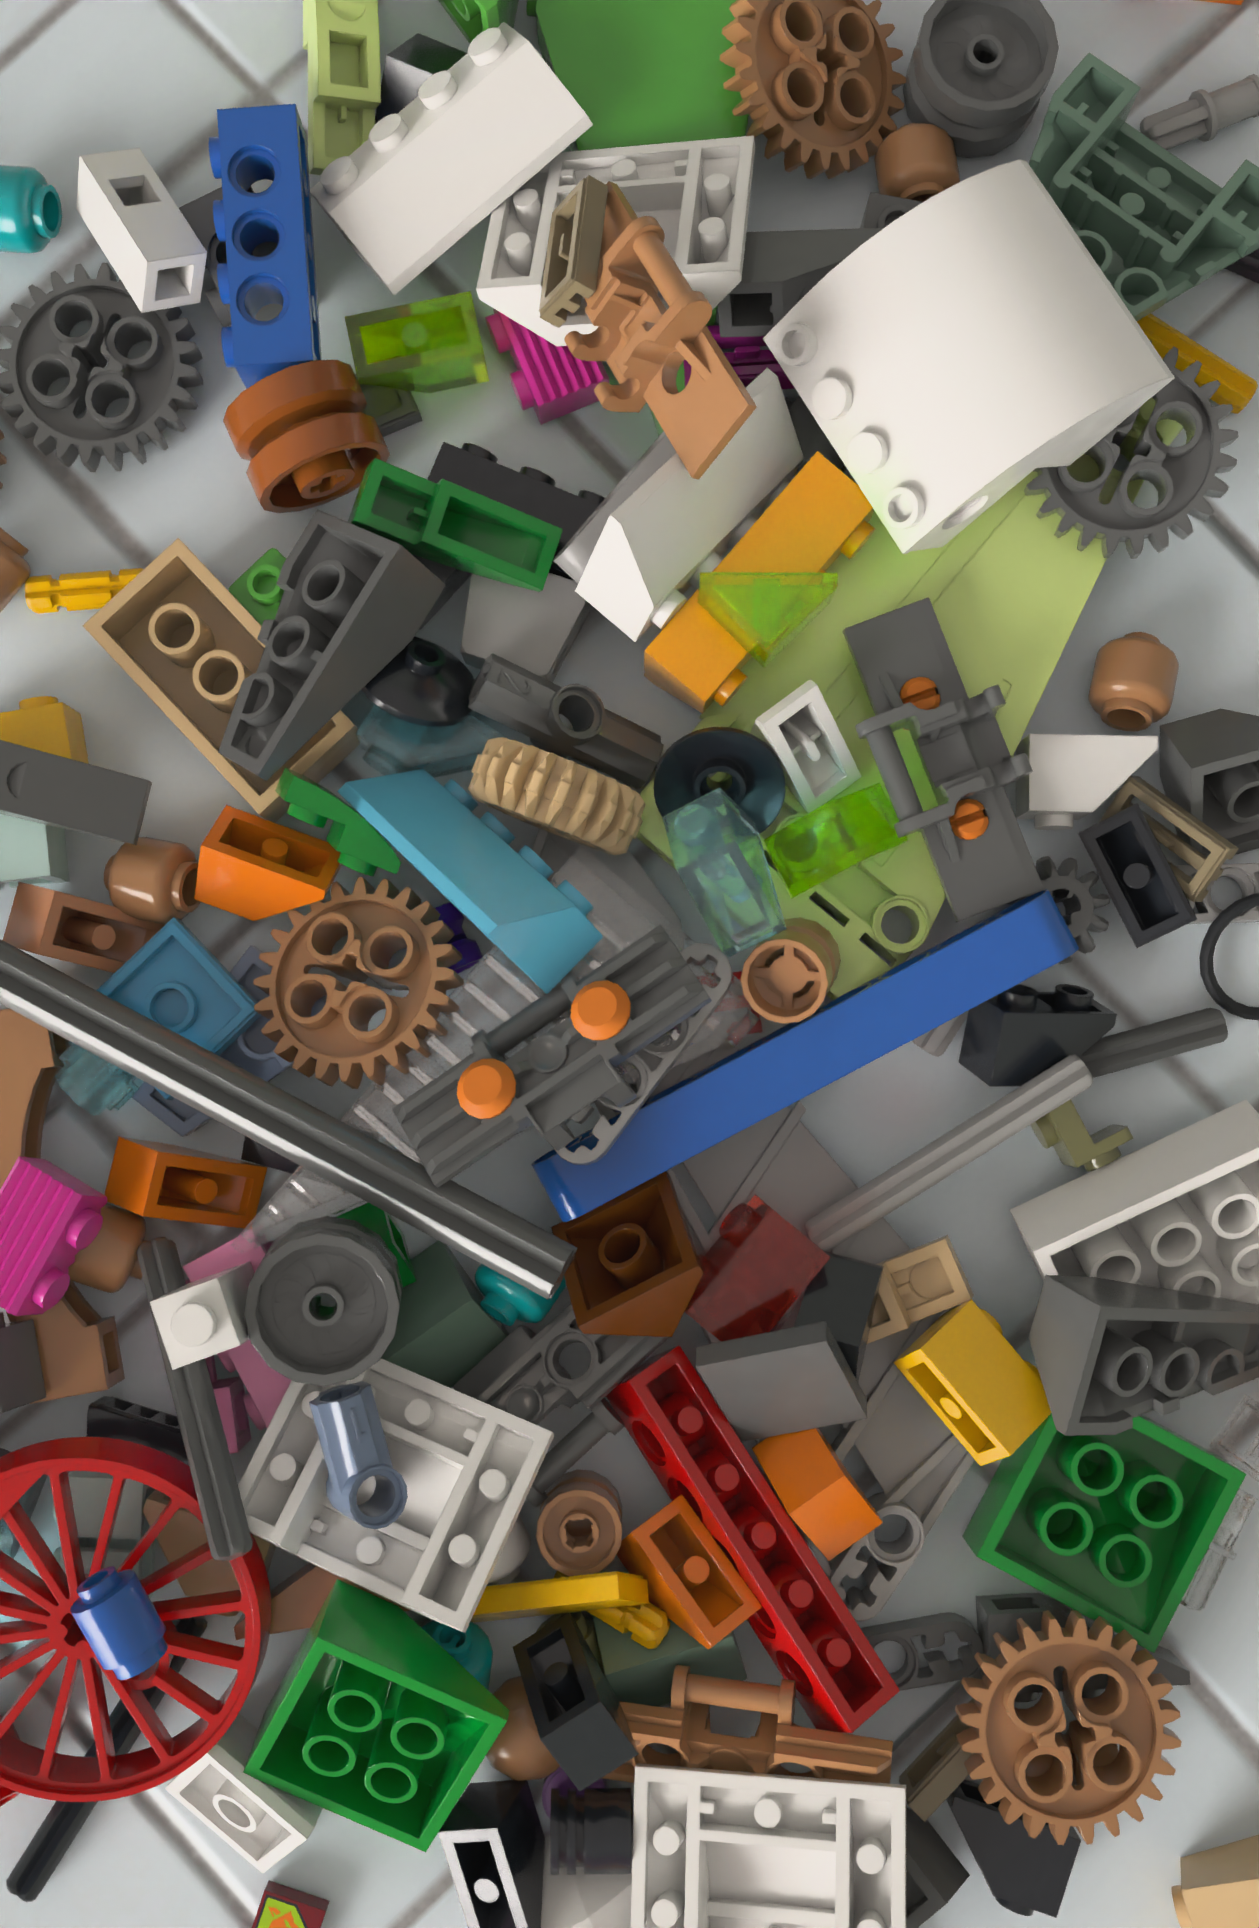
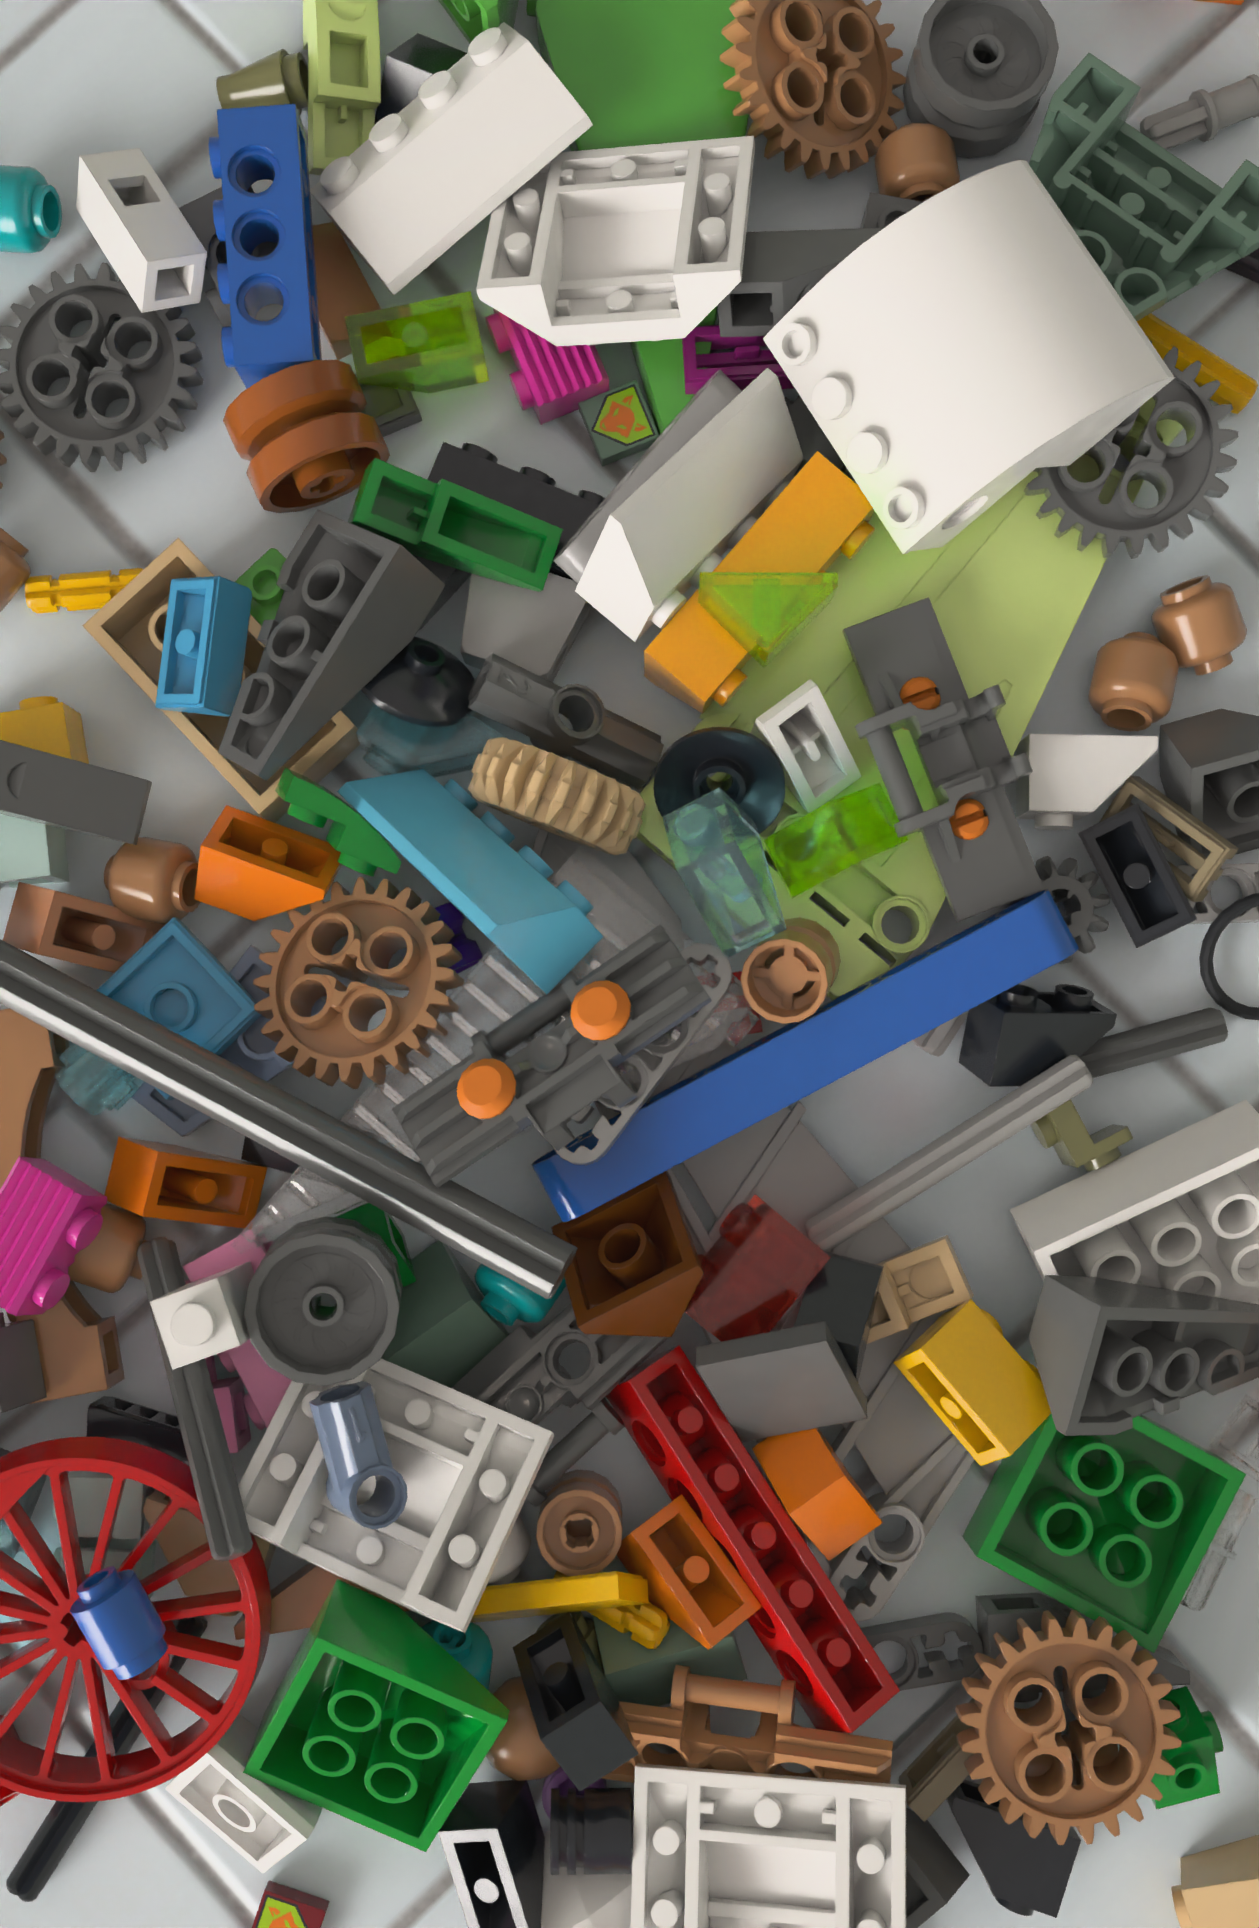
(203, 645): none -> dark azure slope
(267, 82): none -> olive cone
(340, 287): none -> nougat slope
(573, 251): dark tan tile -> none
(618, 423): none -> tile
(649, 342): medium nougat piece -> none
(1195, 1759): none -> green brick
(1200, 624): none -> medium nougat head

